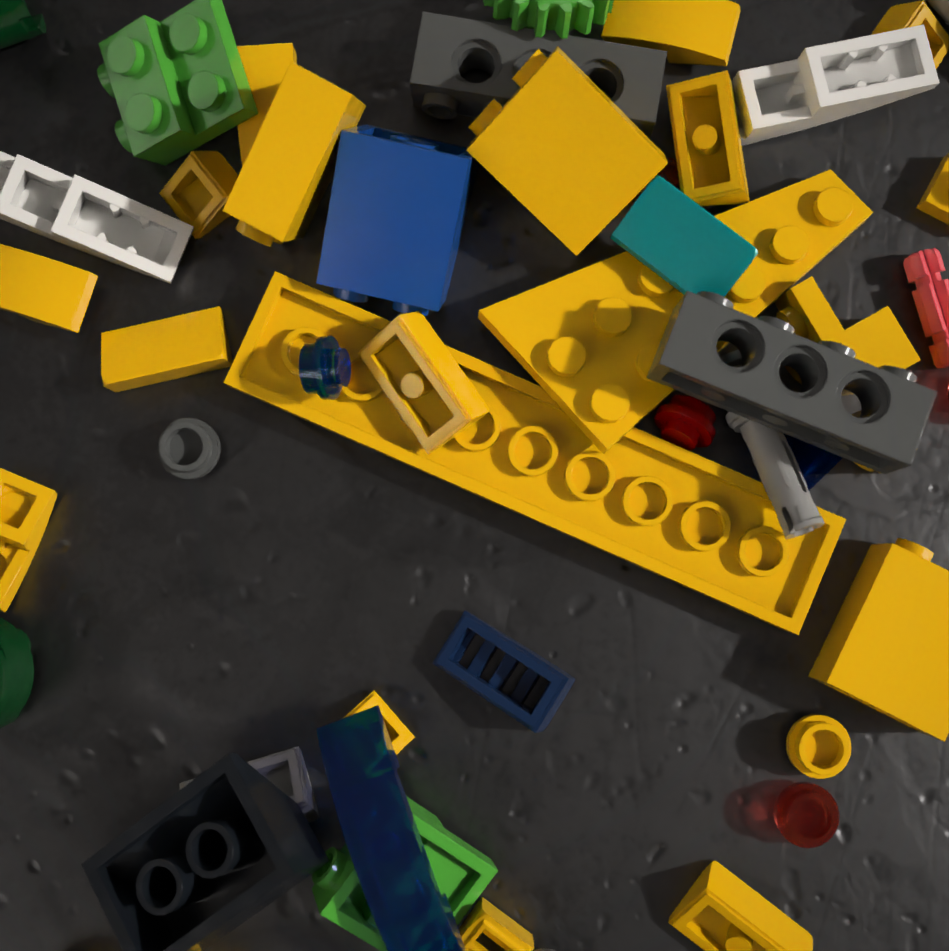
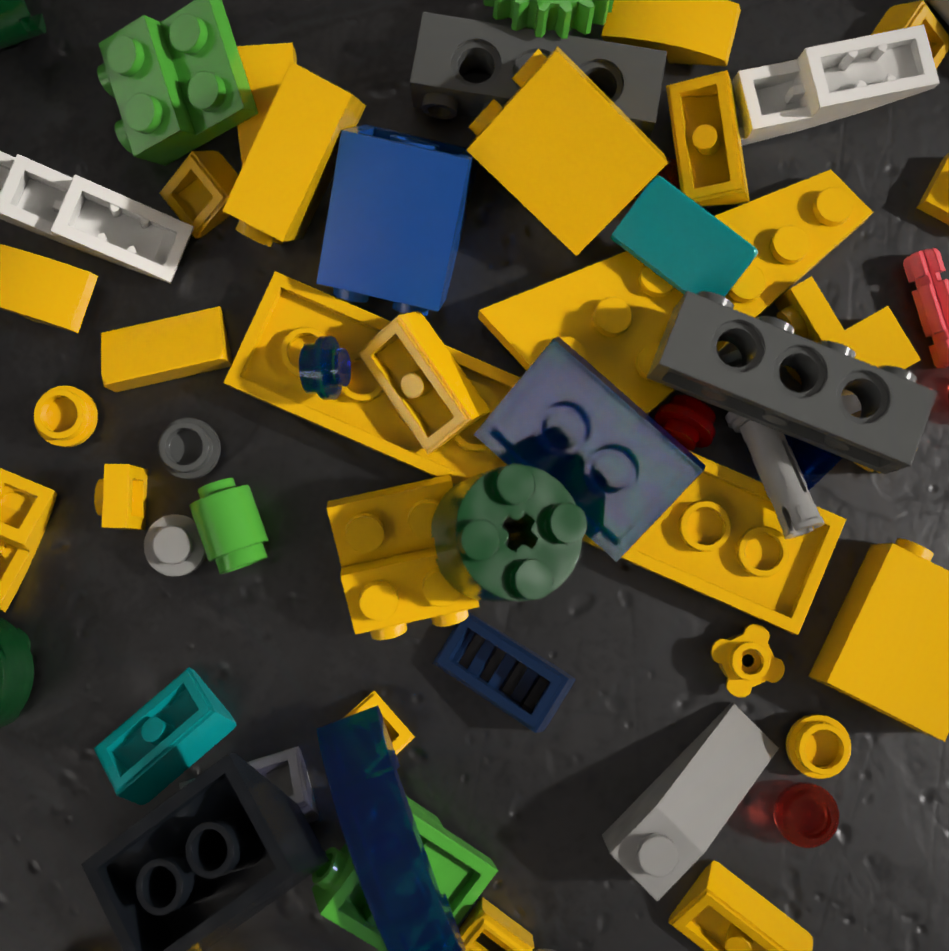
(65, 416): none -> yellow plate
(122, 497): none -> yellow plate
(164, 738): none -> teal slope
(174, 545): none -> light grey plate
(229, 525): none -> bright green brick
(391, 559): none -> yellow plate
(541, 527): none -> dark green brick
(594, 443): none -> clear blue tile
(689, 802): none -> light grey slope
(730, 654): none -> yellow plate

